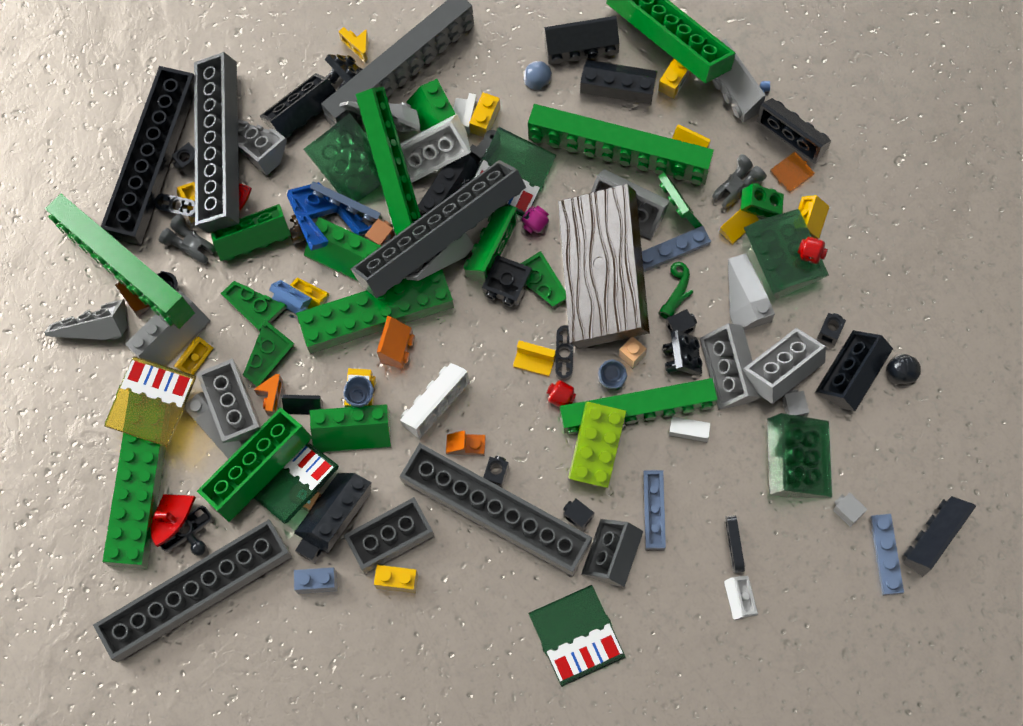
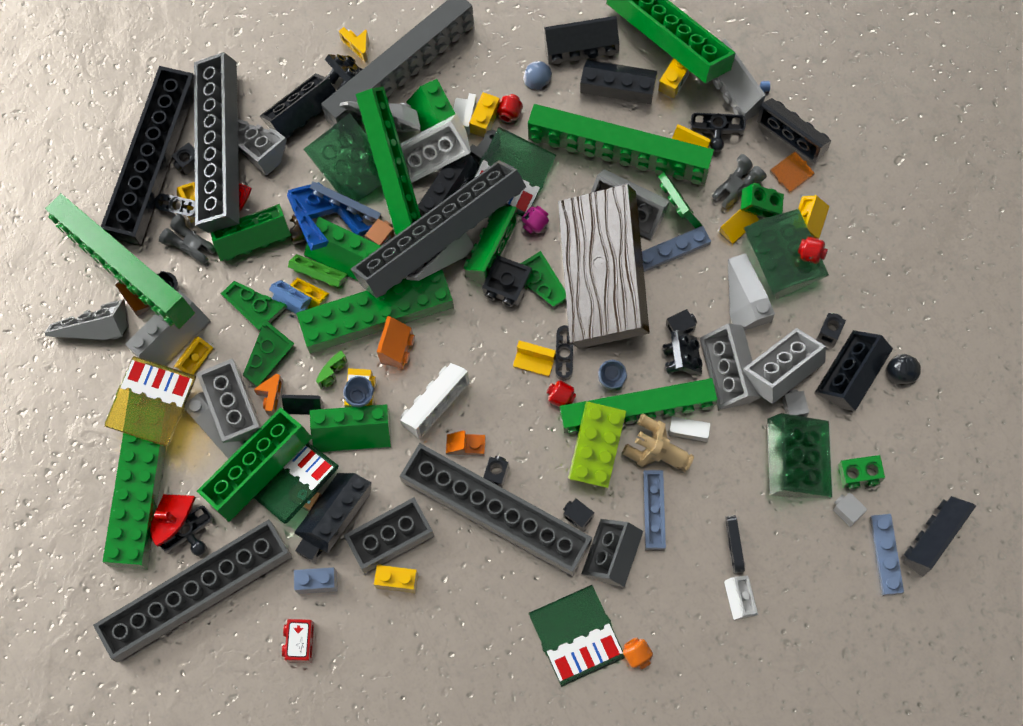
(299, 641): none -> brick
(317, 270): none -> bright green plate
(327, 376): none -> bright green slope
(509, 108): none -> red head
(632, 352): light nougat brick -> none
(637, 653): none -> orange head
(657, 447): none -> tan wheel
(679, 294): green plant -> none
(726, 127): none -> black piece
(860, 467): none -> green brick

